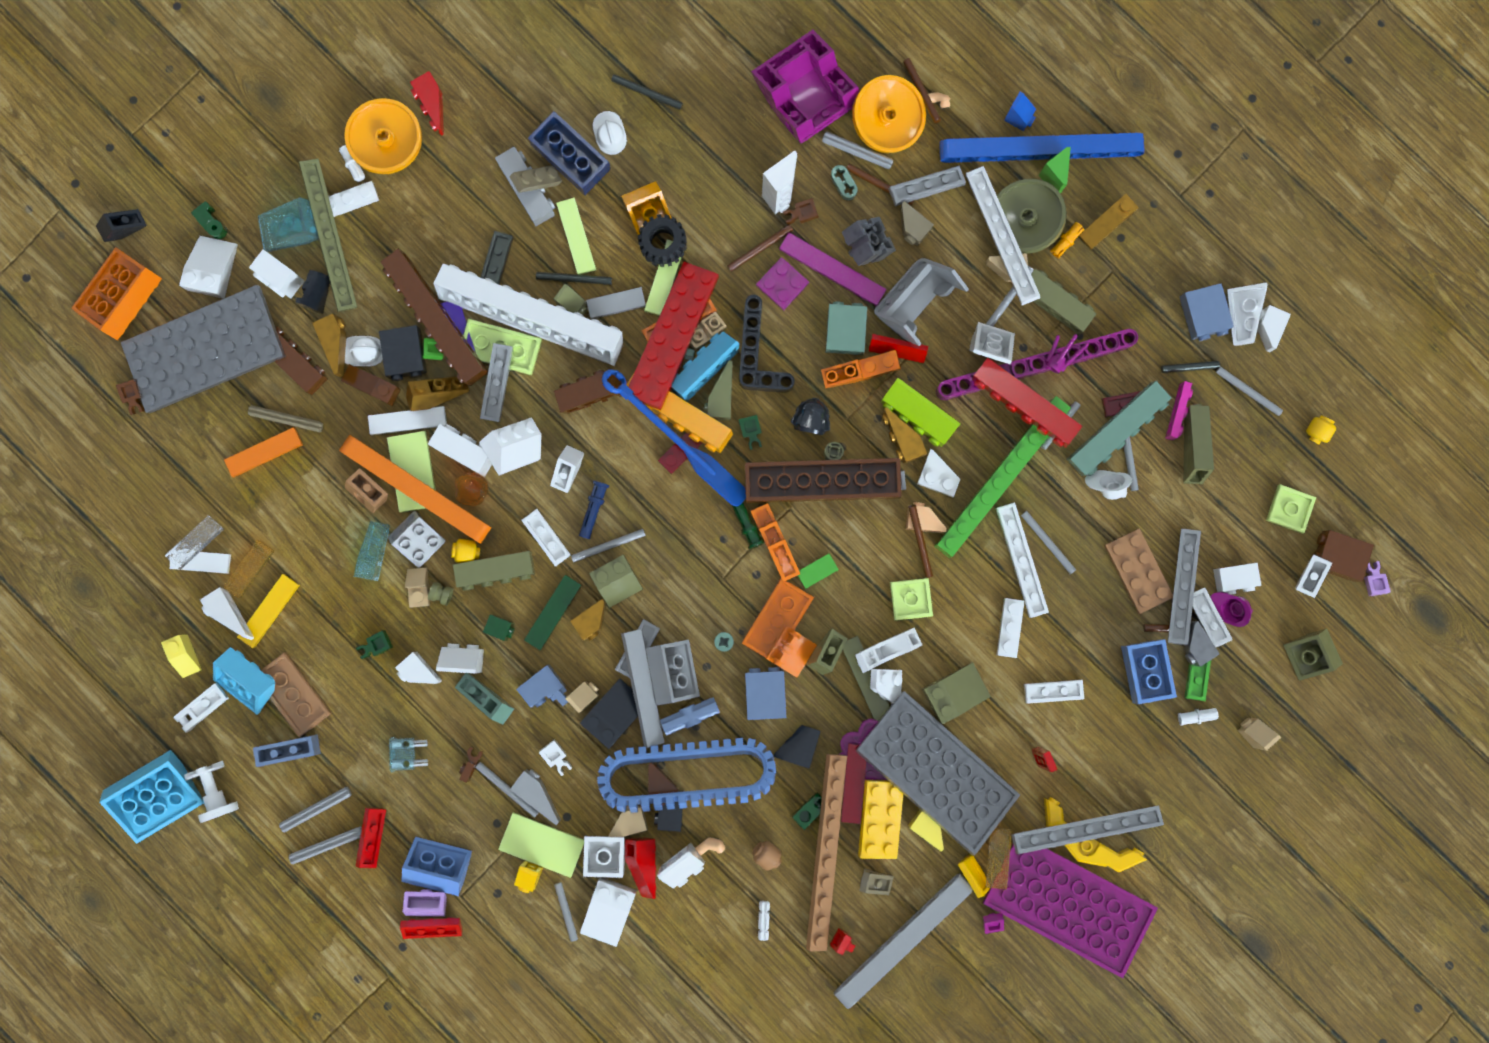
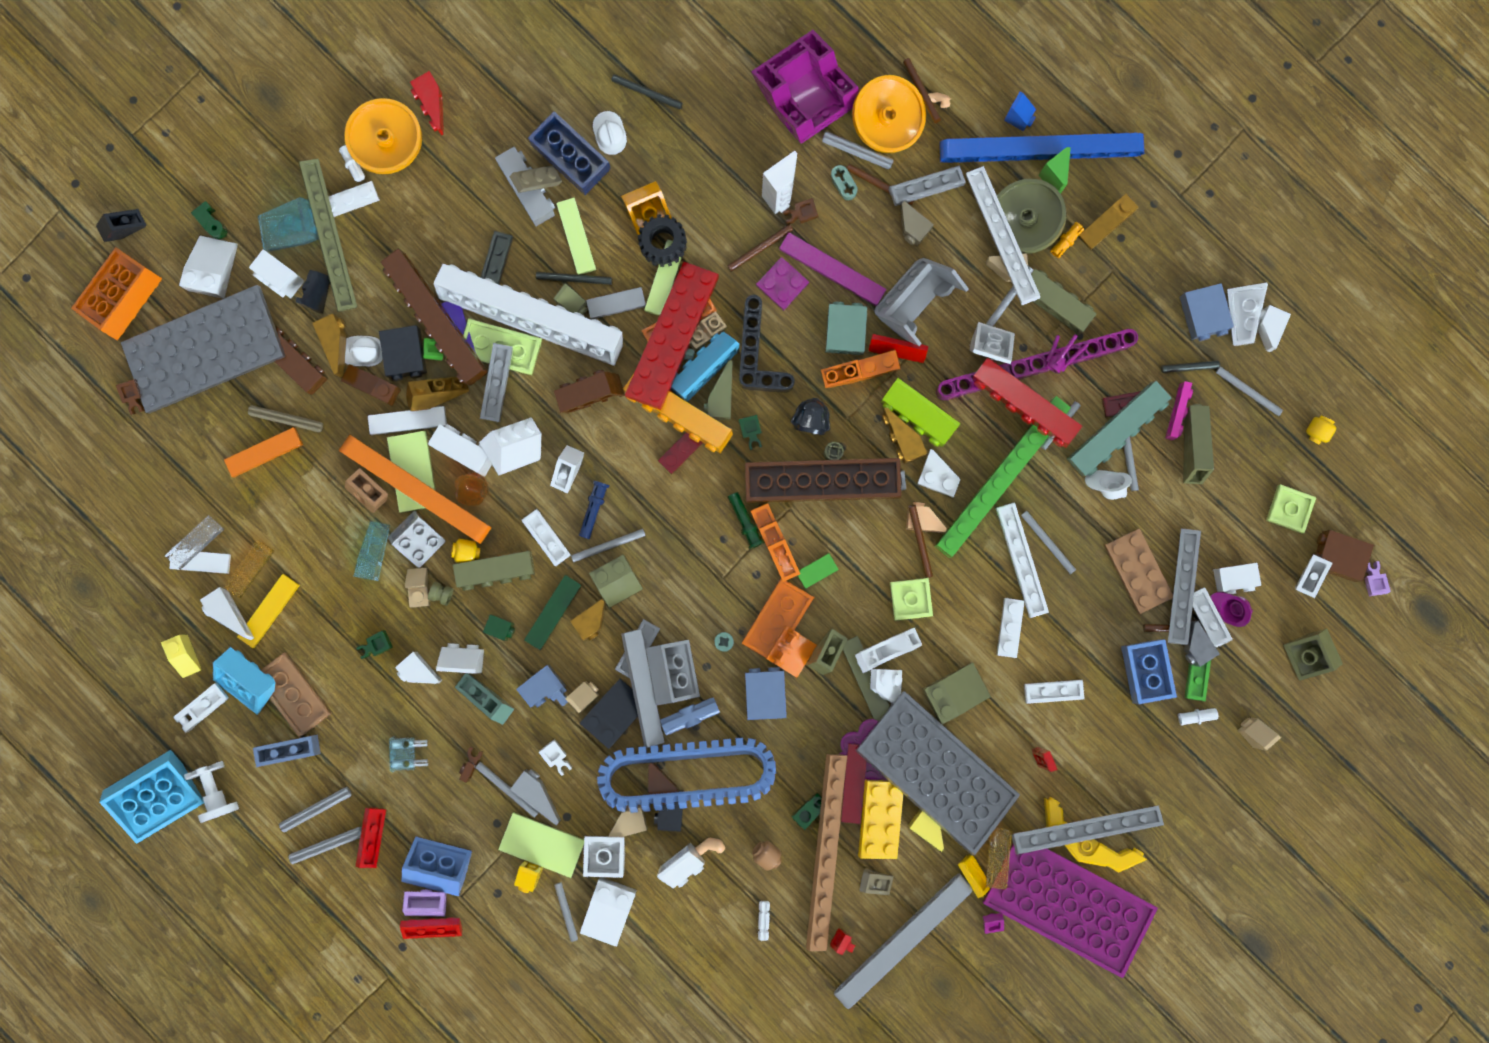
(641, 863): red slope -> none
(701, 462): blue piece -> none
(799, 747): black slope -> none
(868, 241): flat silver brick -> none

